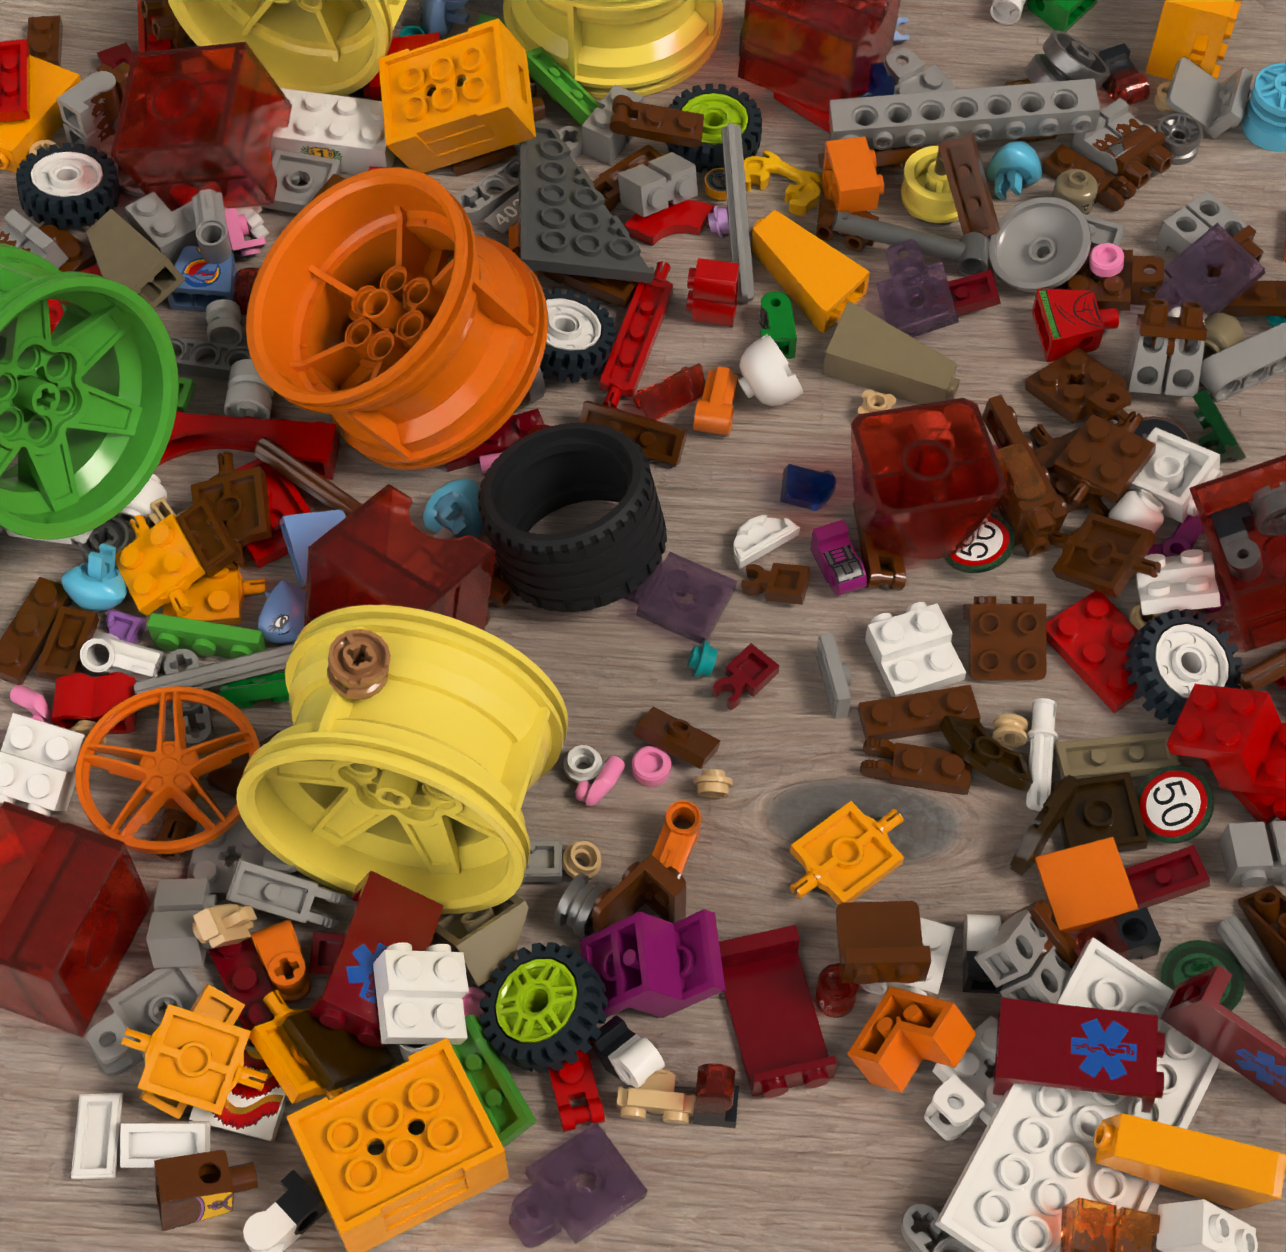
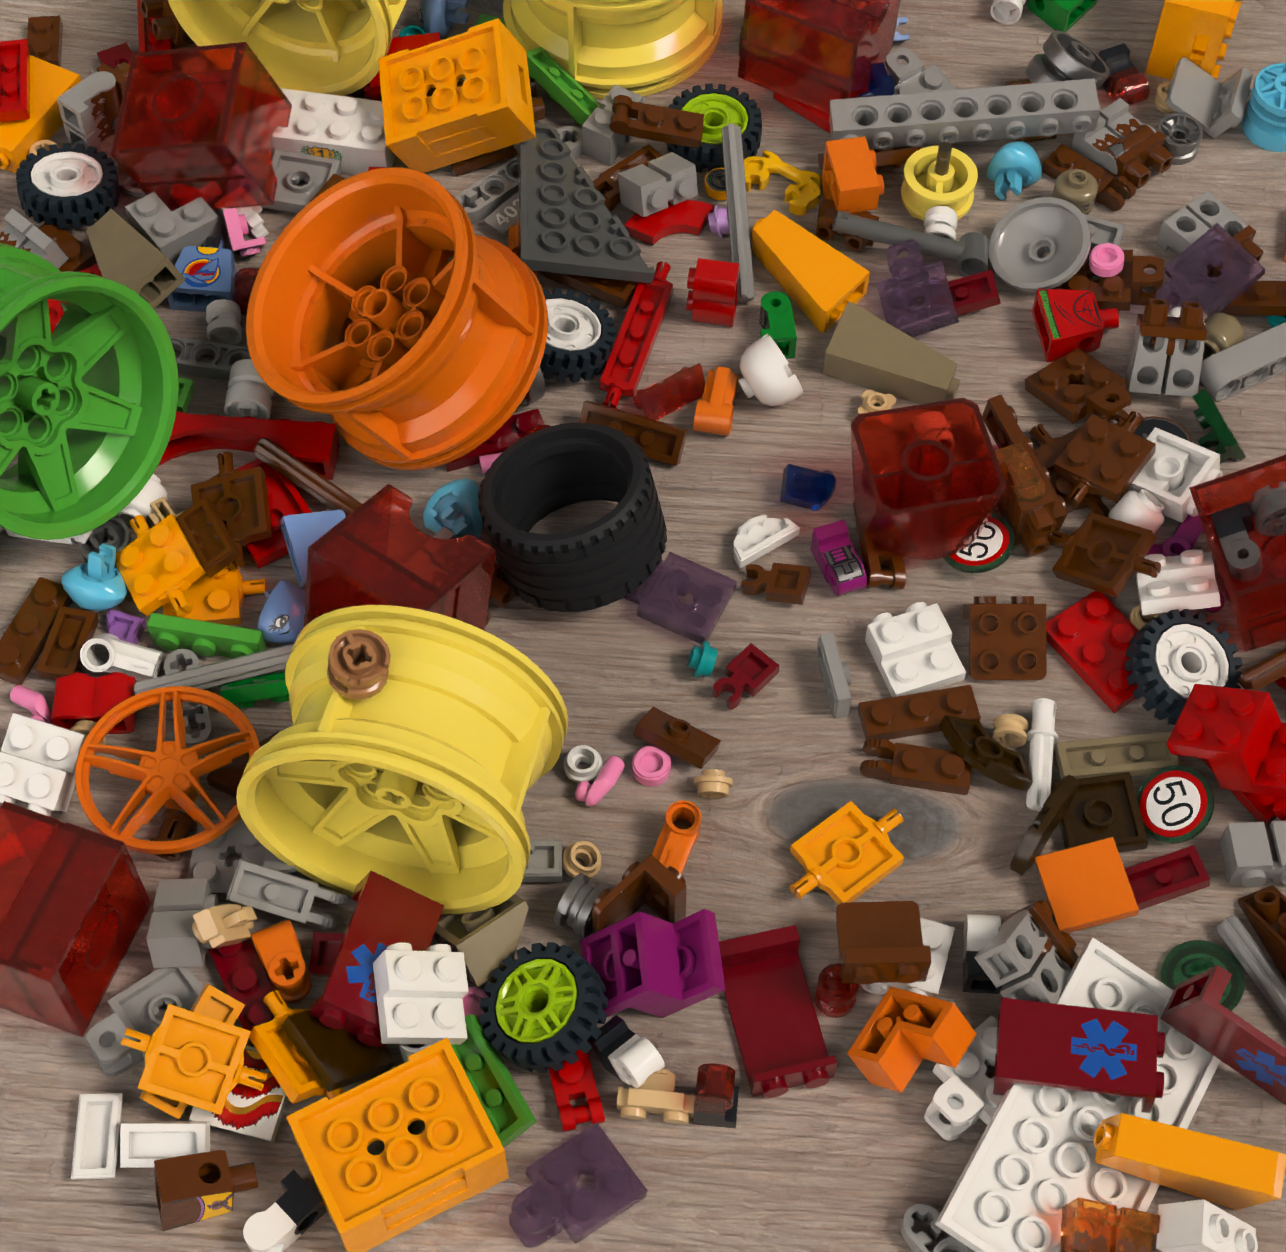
(211, 226): light grey piece -> none
(941, 222): none -> white wheel
(968, 185): reddish brown plate -> none
(1127, 935): black leg -> none

